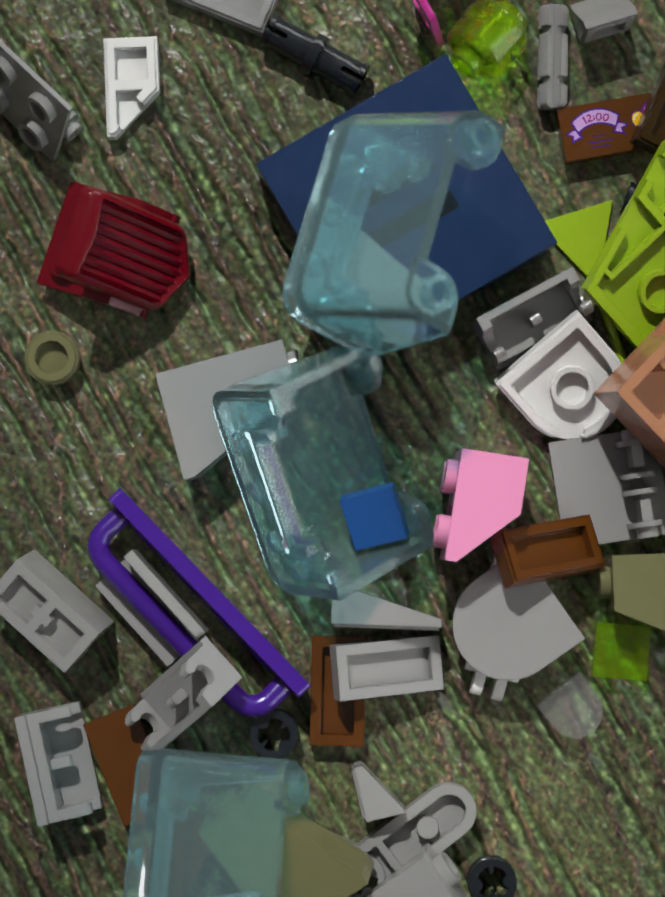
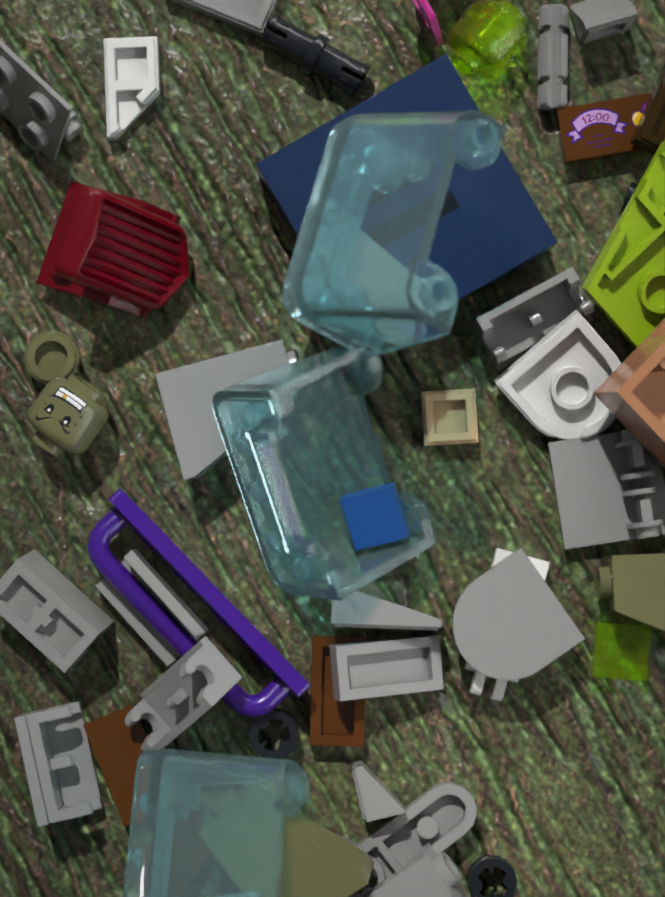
(67, 415): none -> olive head
(449, 417): none -> tan tile
(482, 499): bright pink slope -> none
(547, 551): reddish brown tile -> none
(573, 707): clear tile -> none
(581, 239): lime piece -> none

